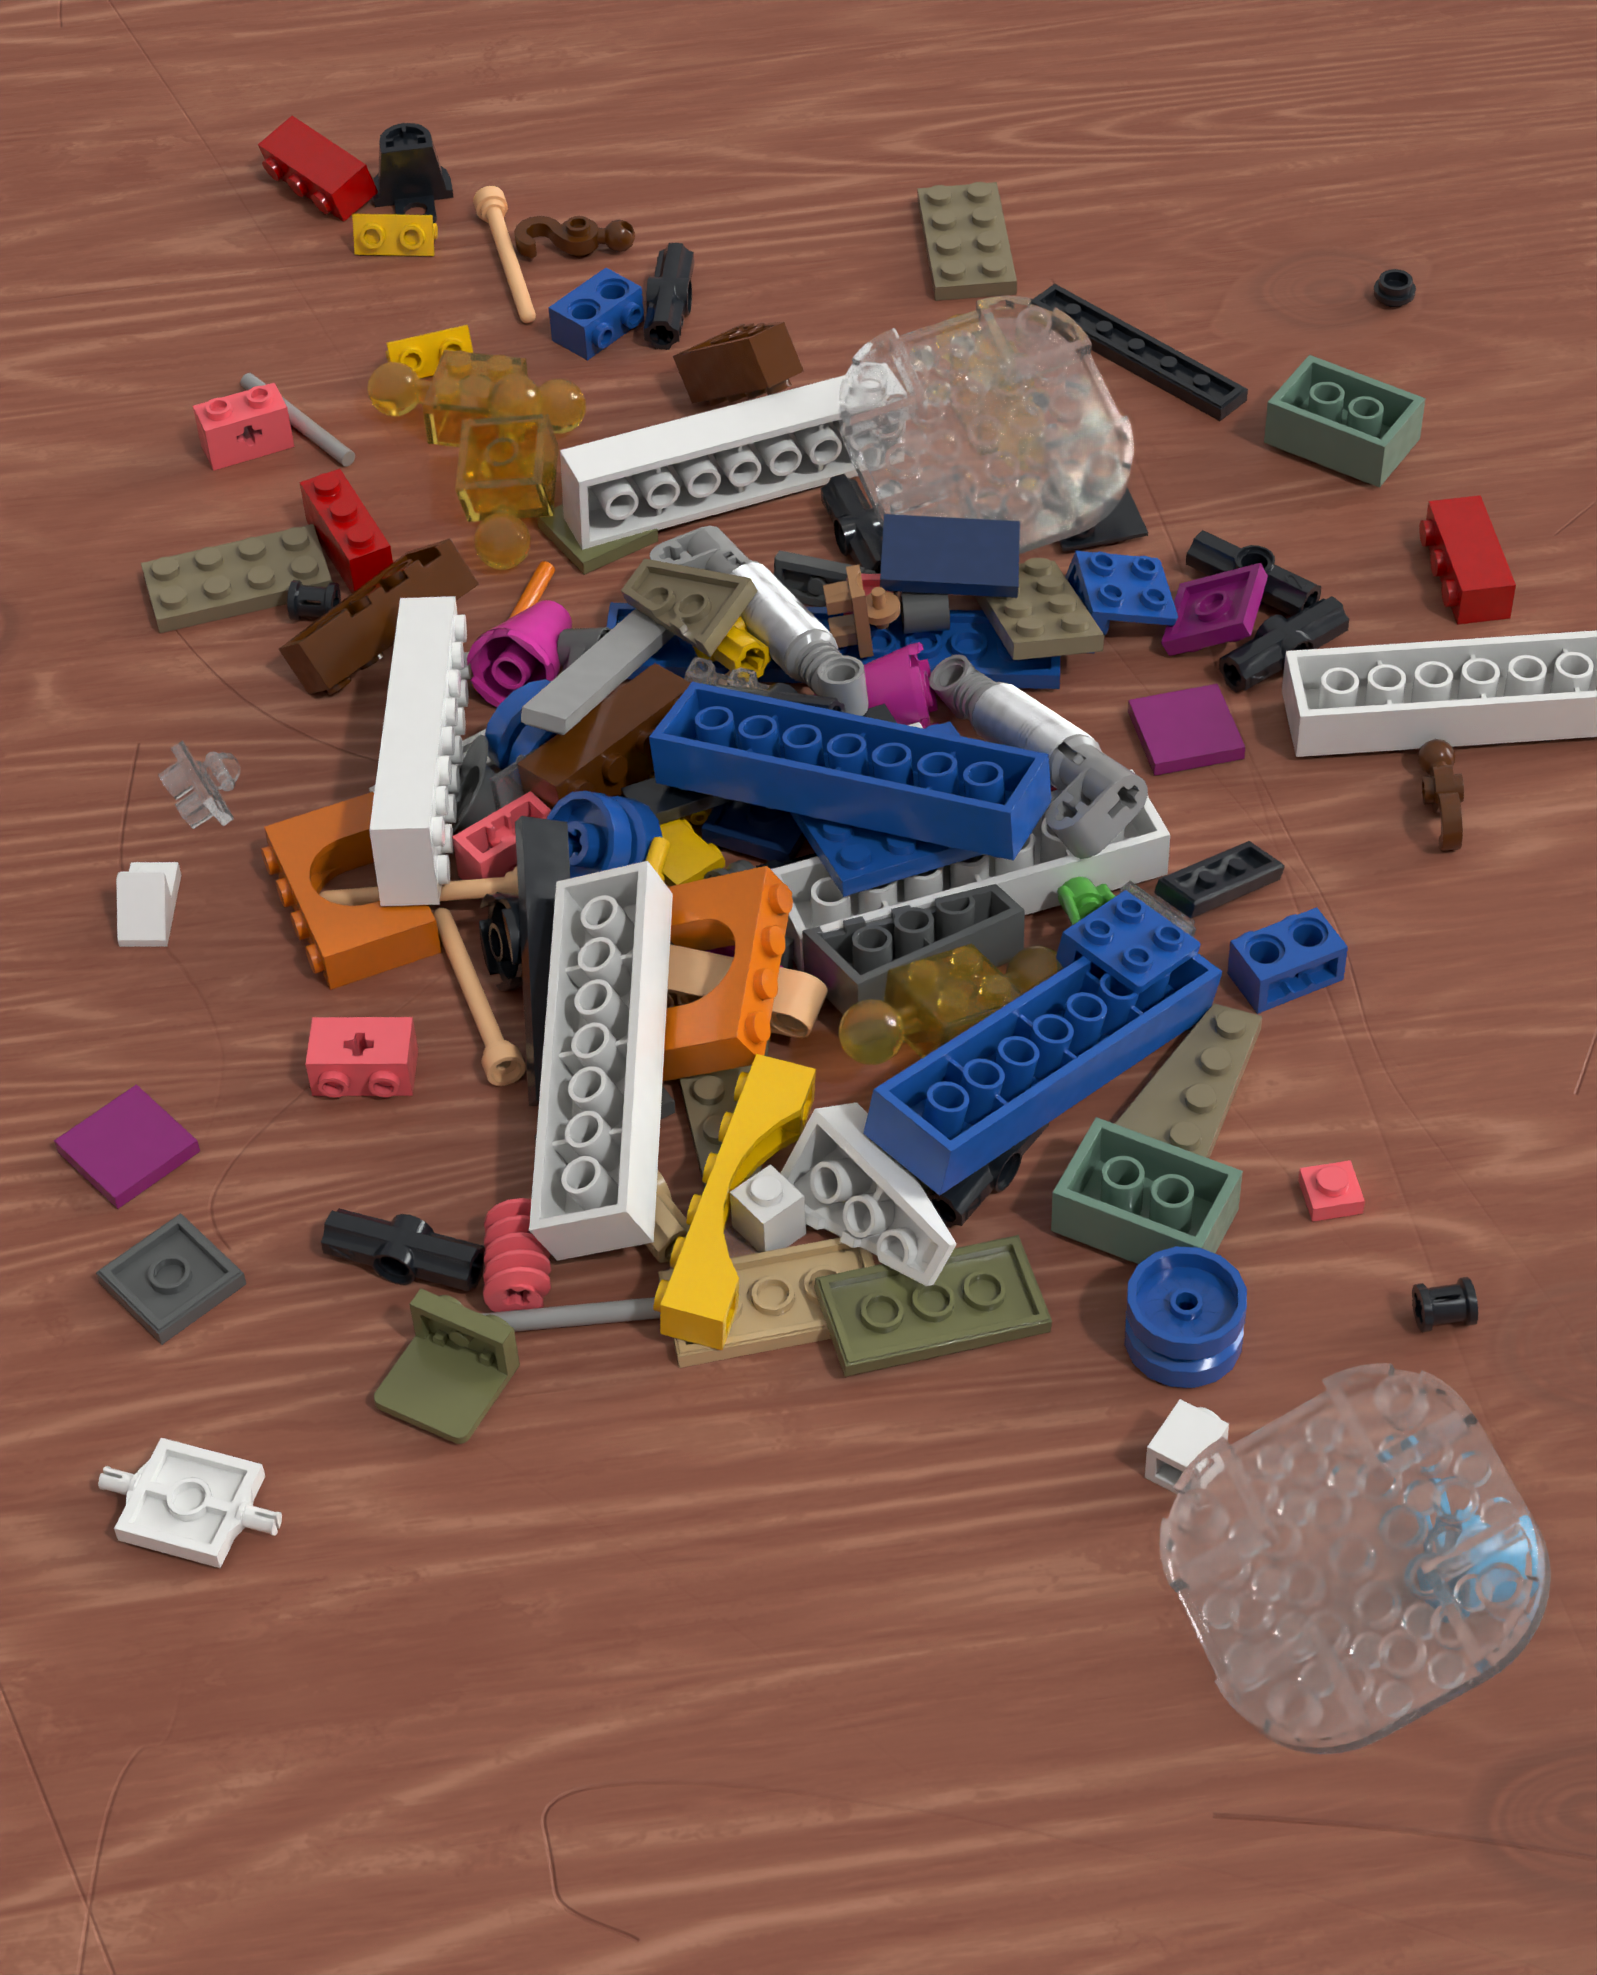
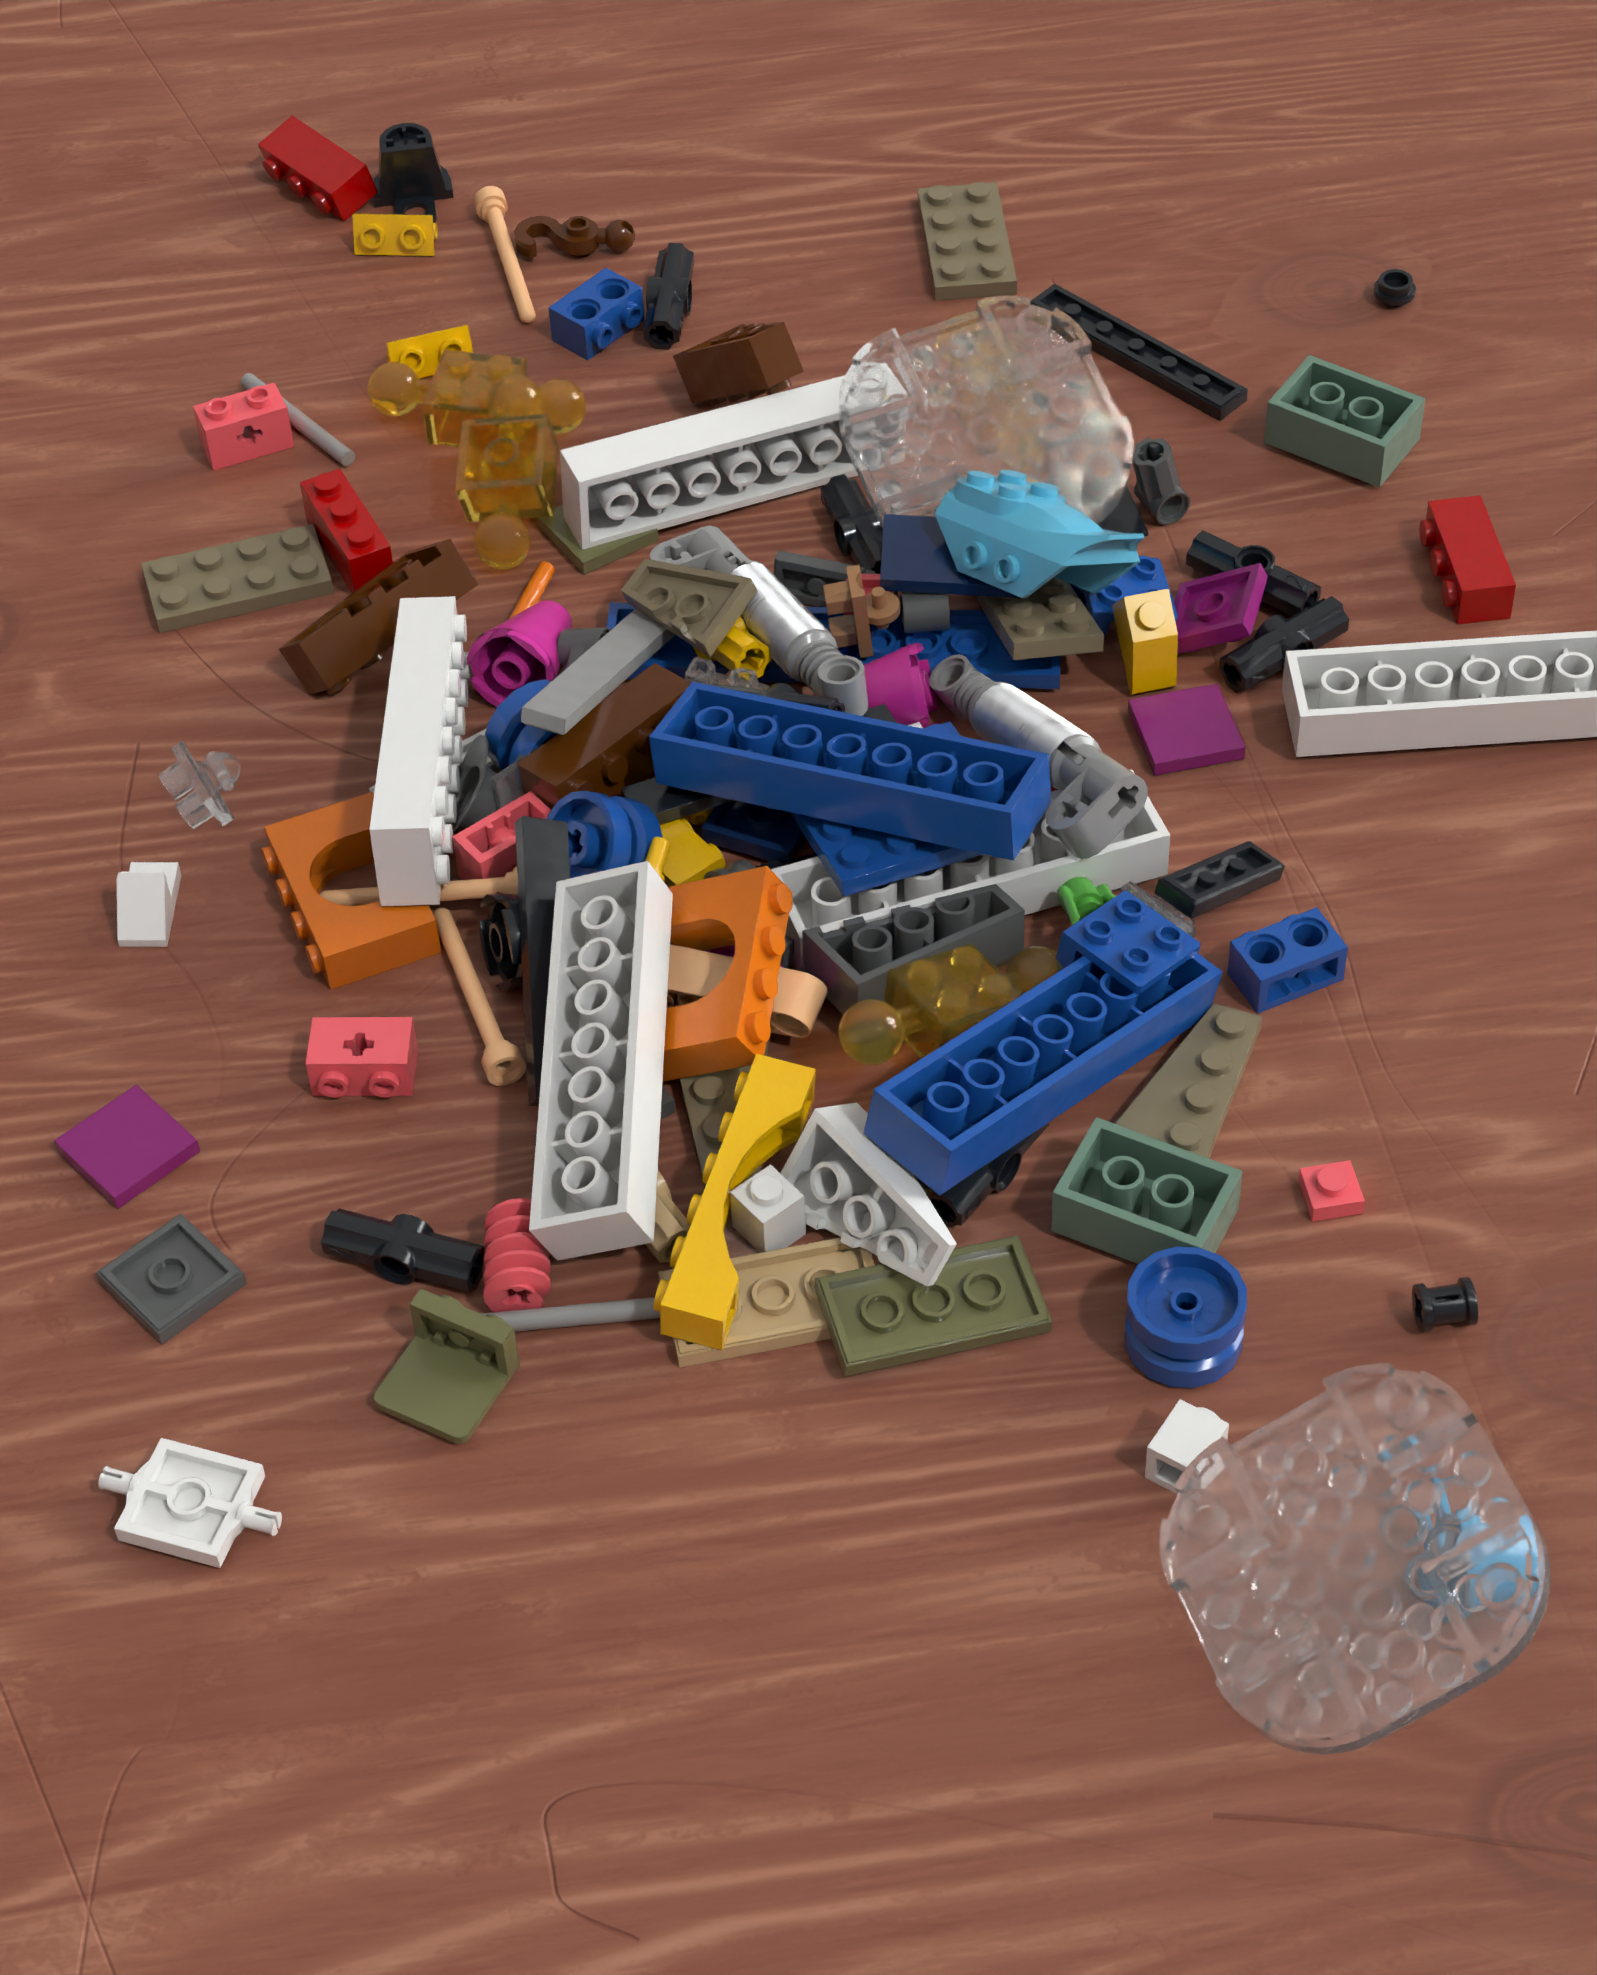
(299, 594): black bush -> none
(1026, 535): none -> medium azure slope
(1147, 640): none -> yellow slope
(1158, 481): none -> dark grey piece
(1443, 790): reddish brown piece -> none

